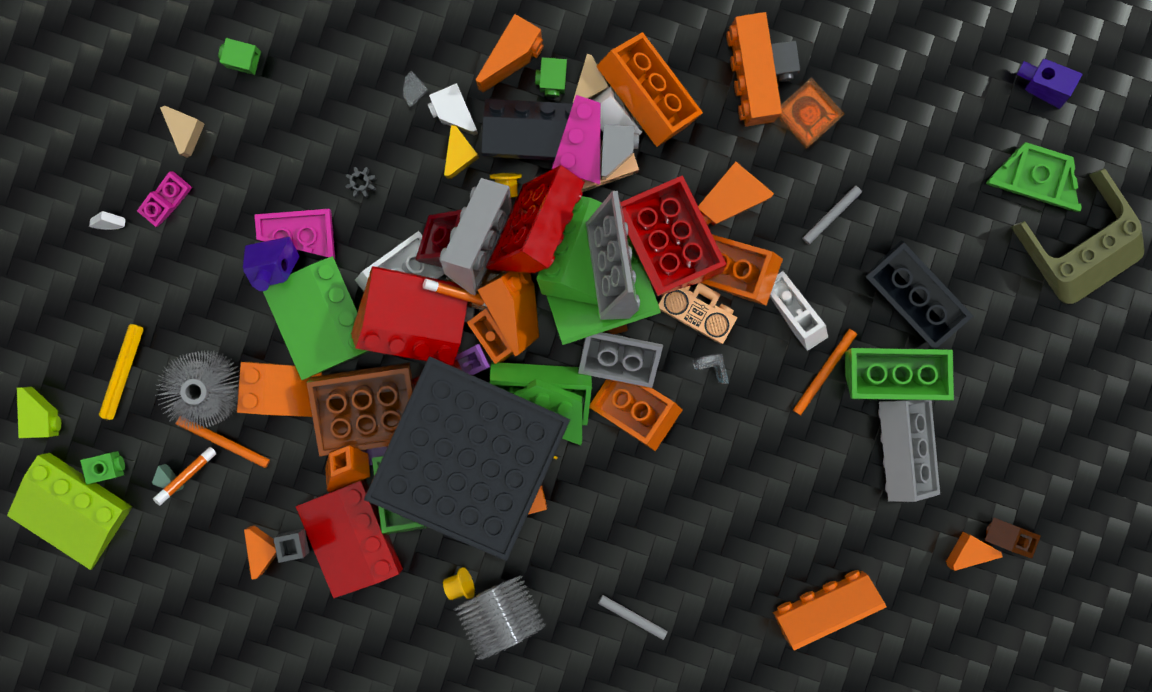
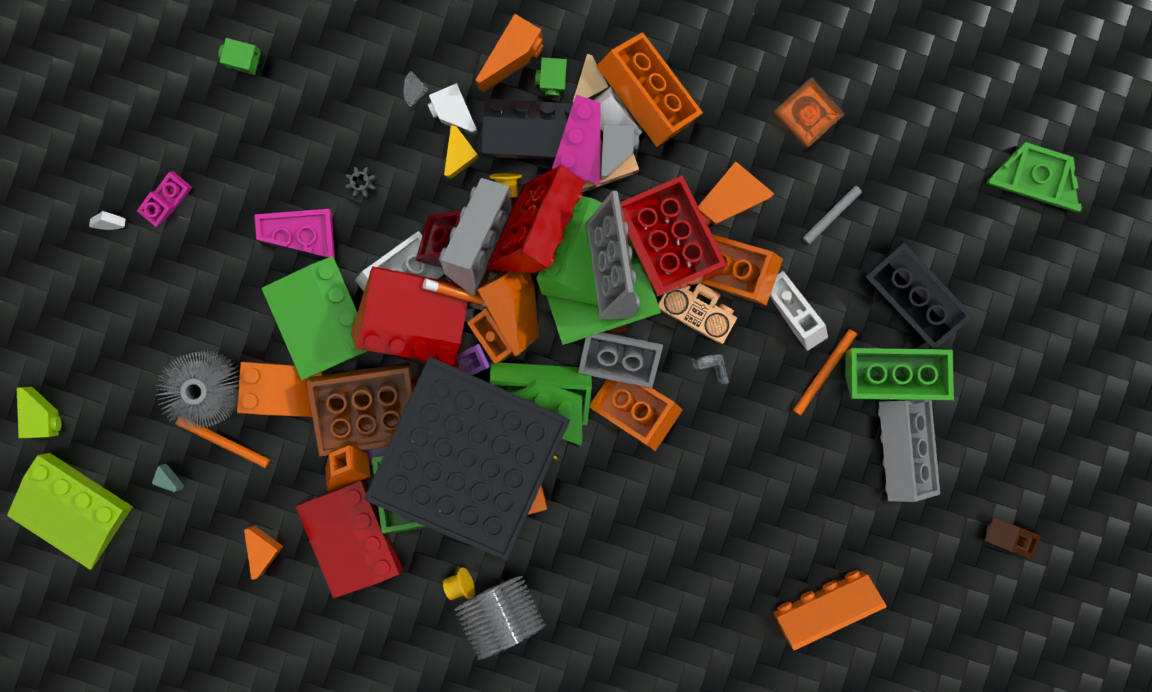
(103, 467): bright green brick -> none
(121, 372): yellow axle -> none
(184, 130): tan slope -> none
(184, 476): orange bar -> none
(269, 262): dark purple torso -> none
(291, 545): dark grey brick -> none
(632, 617): light grey bar -> none
(754, 69): orange brick -> none
(786, 60): dark grey brick -> none
(970, 552): orange slope -> none
(1050, 81): dark purple torso -> none
(1096, 258): olive windscreen -> none

